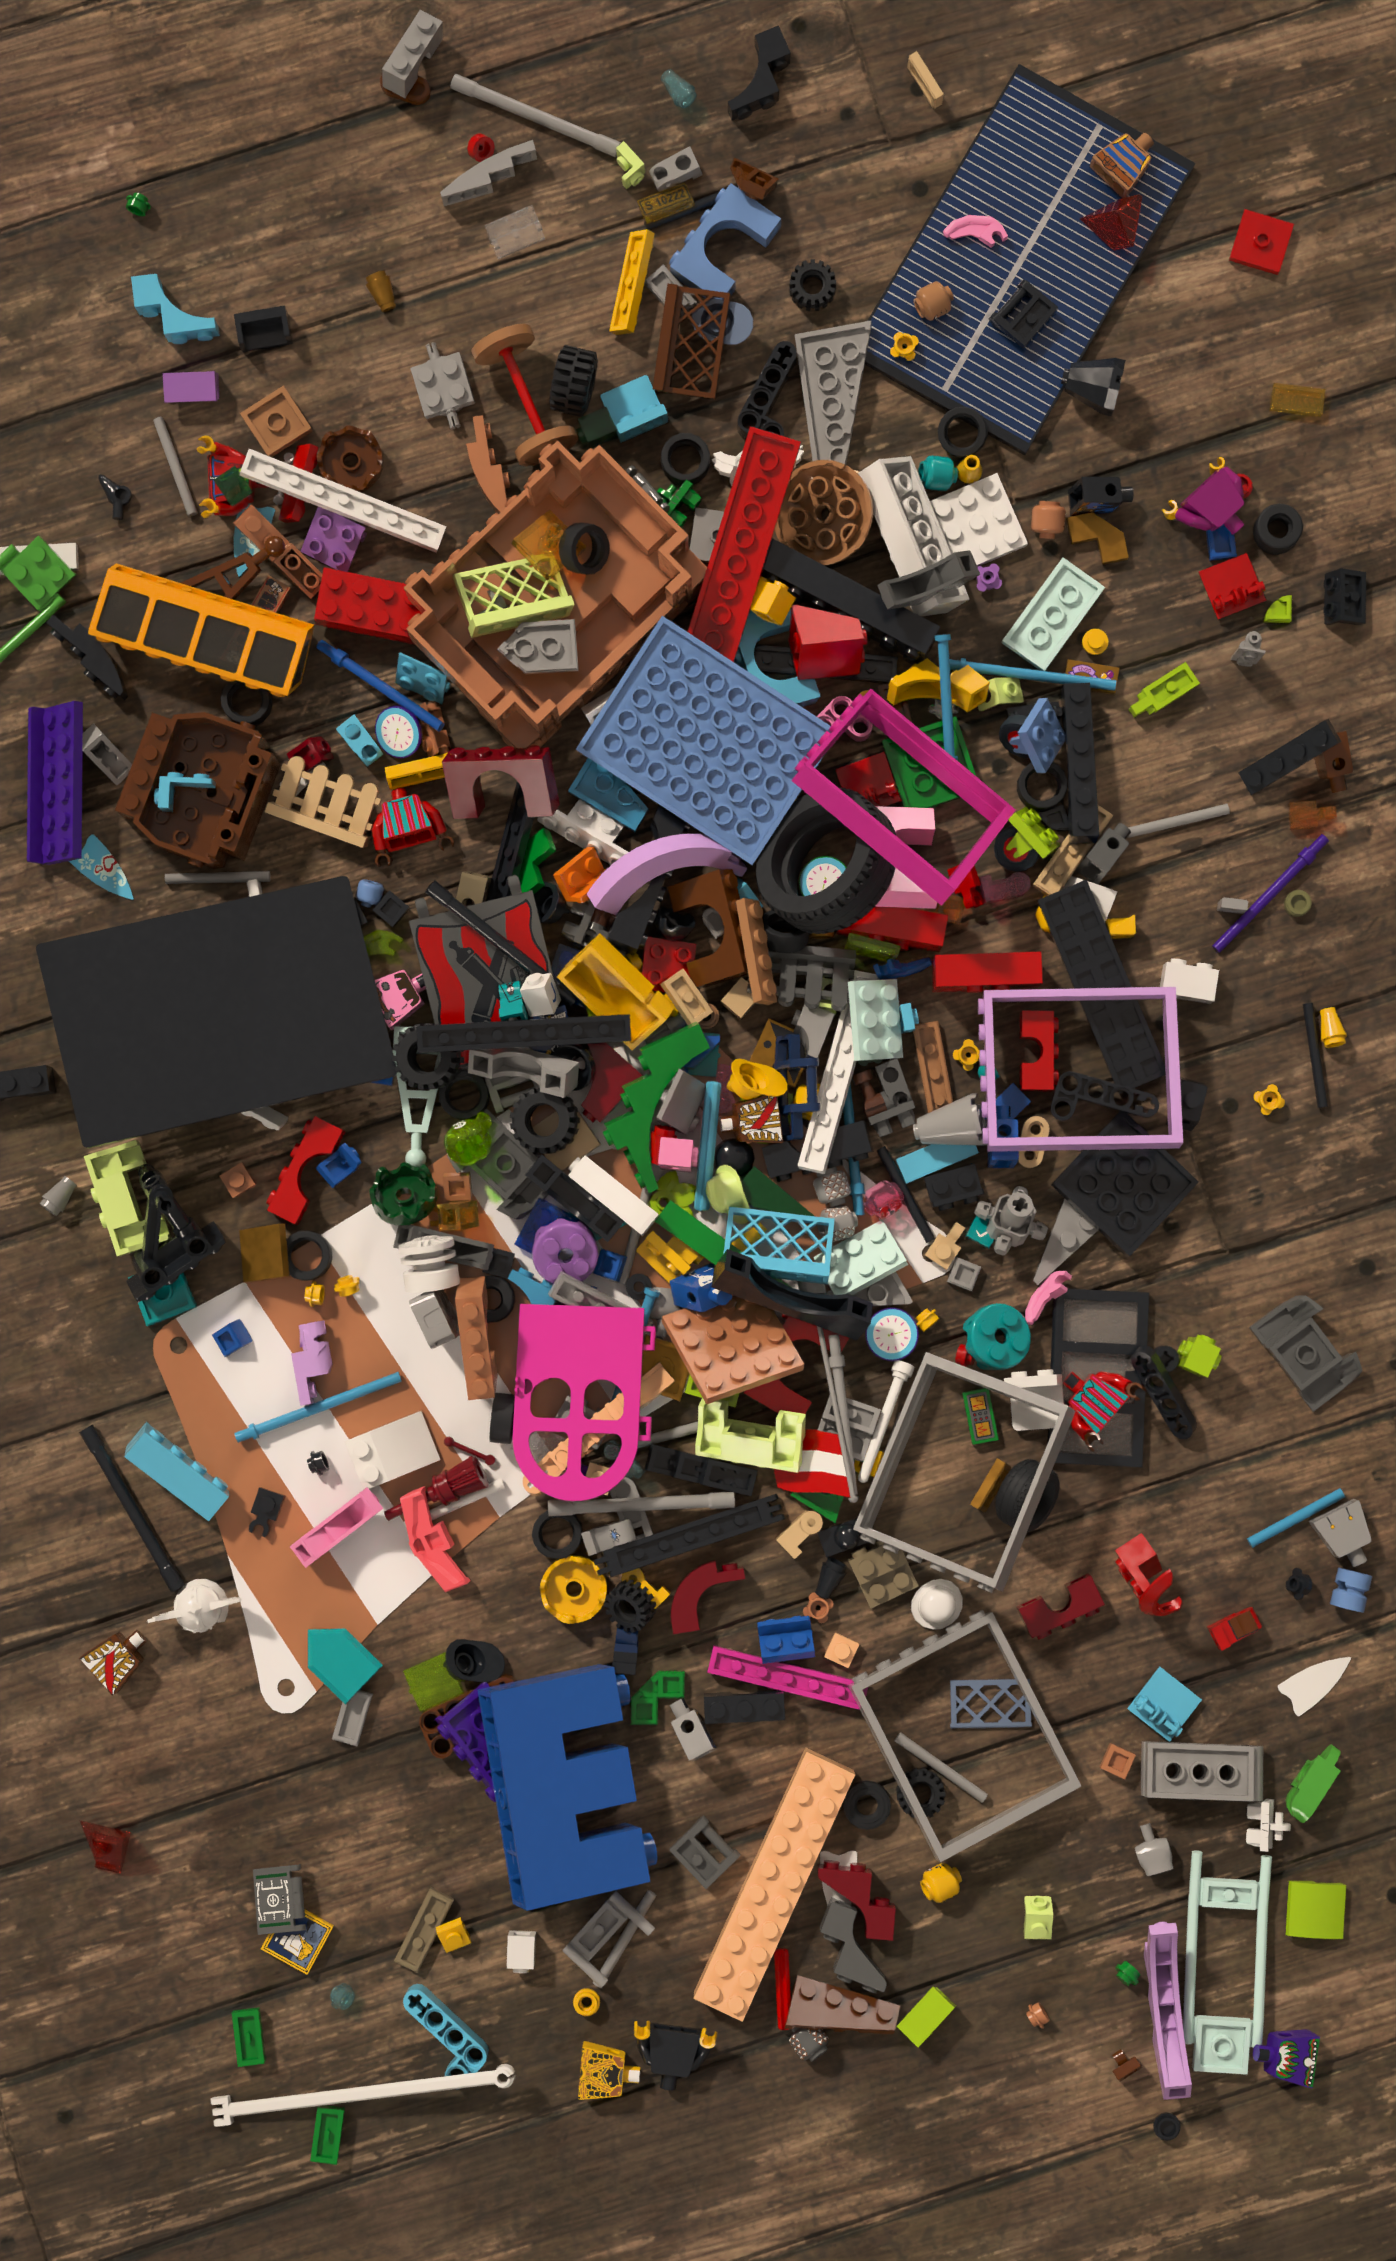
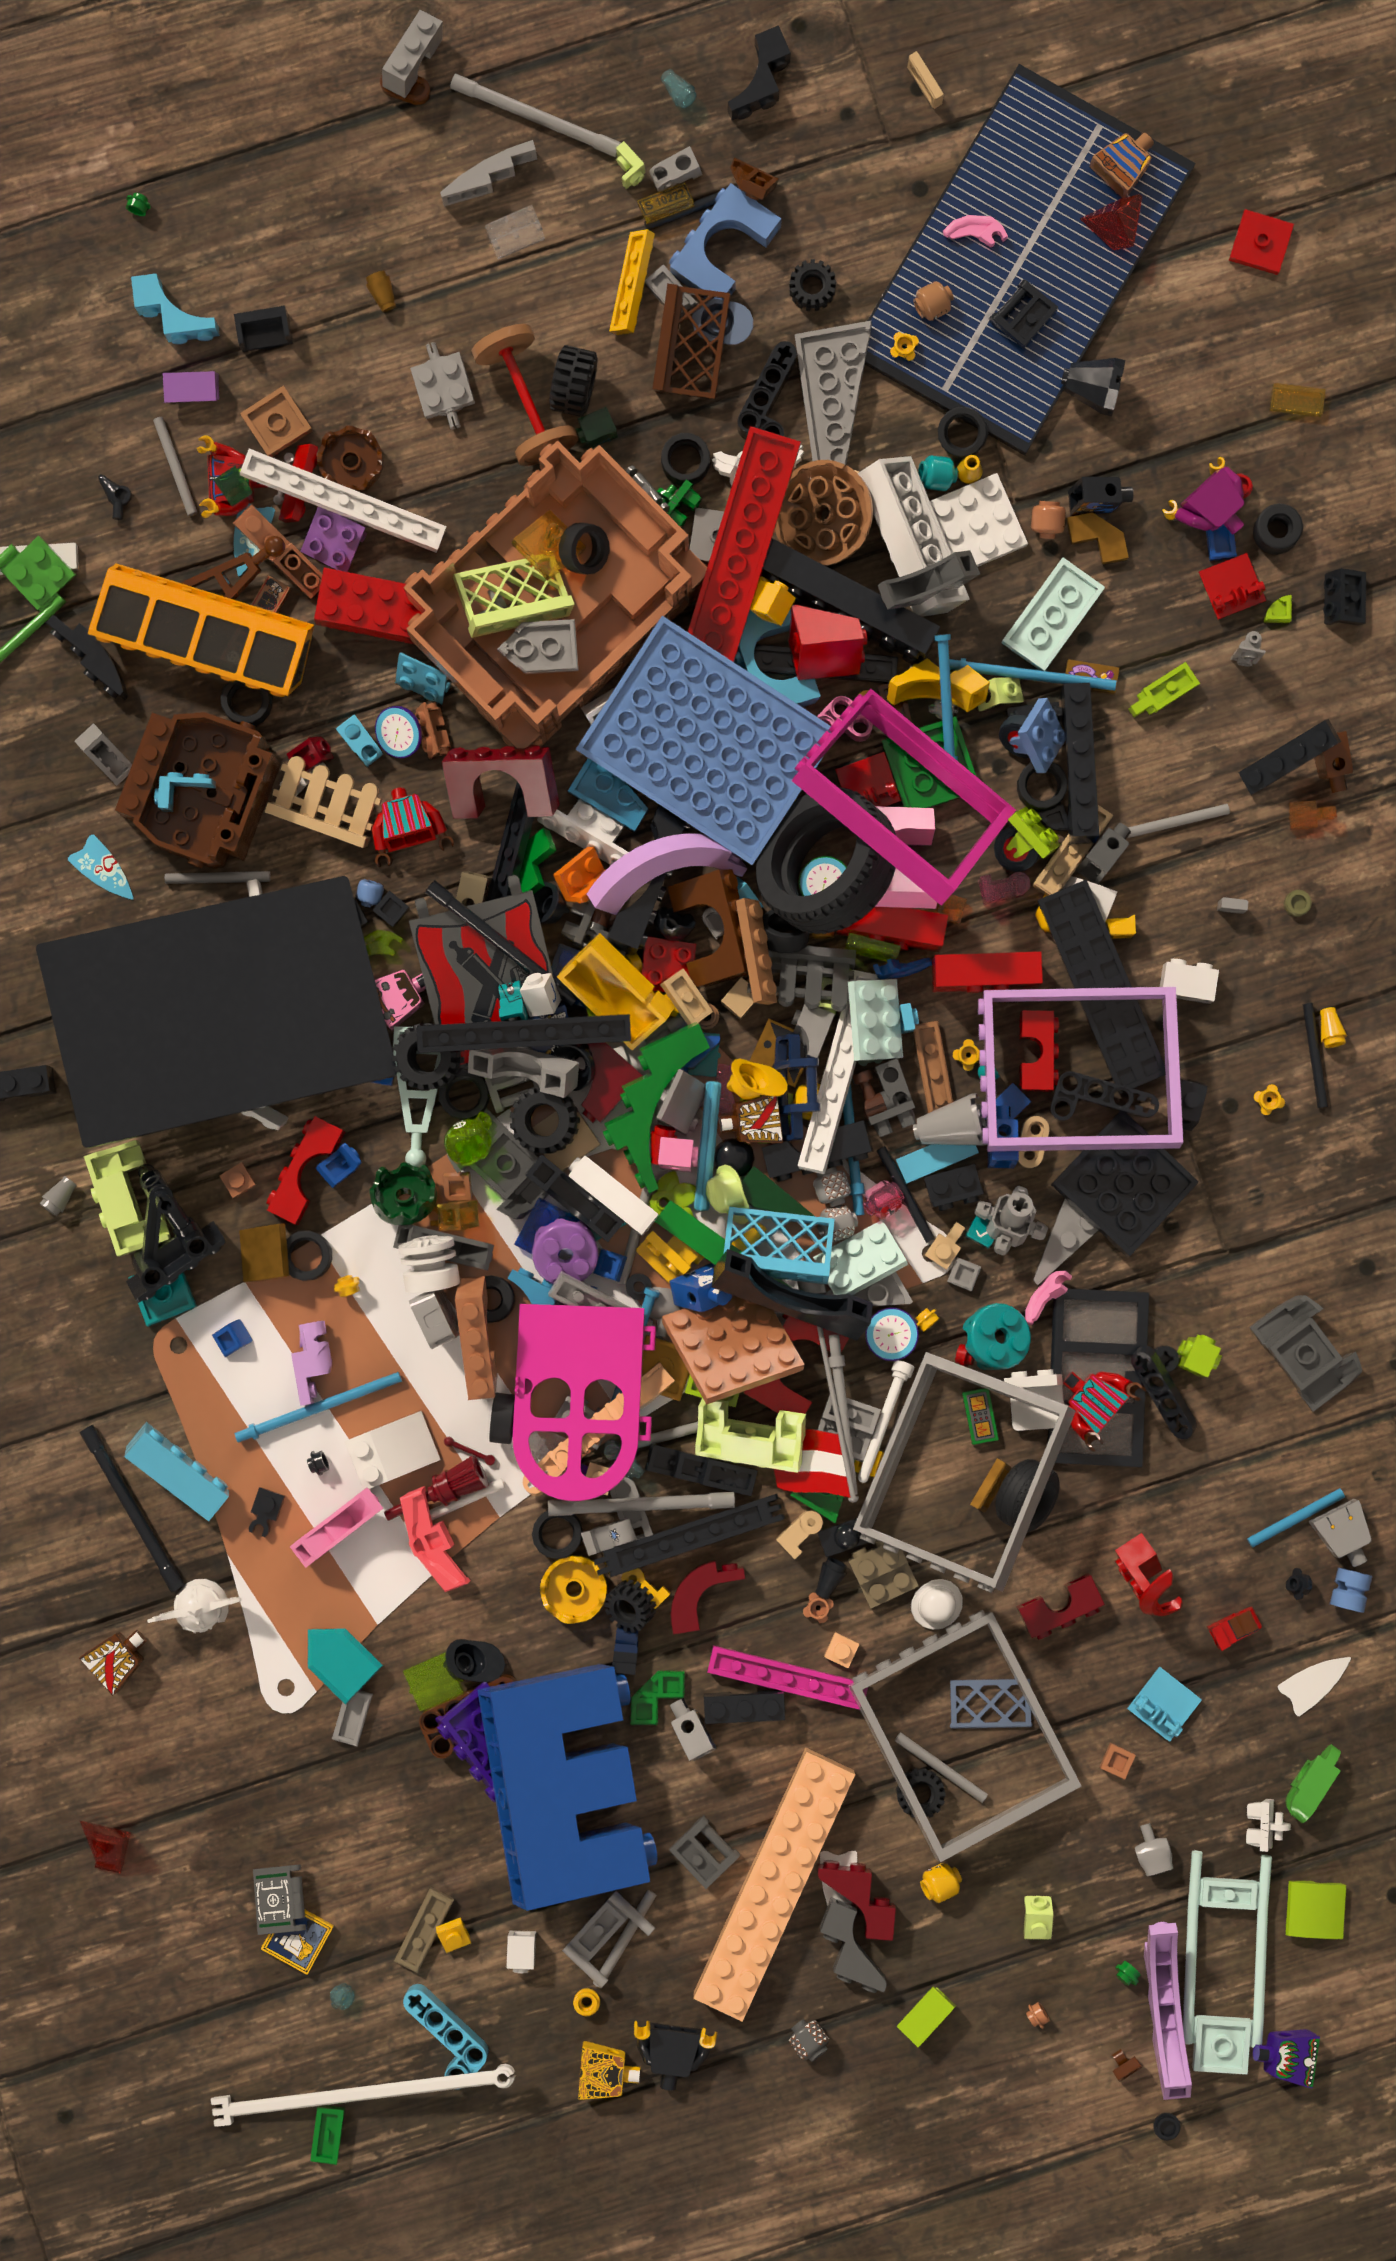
(55, 783): dark purple bracket -> none
(248, 2037): green plate -> none
(315, 1294): yellow plate -> none
(342, 659): blue bar -> none
(415, 767): yellow piece -> none
(480, 147): red tile -> none
(489, 478): nougat slope -> none
(501, 1263): black plate -> none
(634, 408): medium azure bracket -> none
(782, 1978): red axle -> none
(786, 1639): blue bracket -> none
(825, 2006): wing -> none
(867, 1821): black tyre -> none
(970, 895): red plate -> none
(994, 582): medium lavender plate -> none
(1095, 641): yellow plate -> none
(1241, 1784): light grey hinge -> none
(1306, 857): dark purple bar -> none

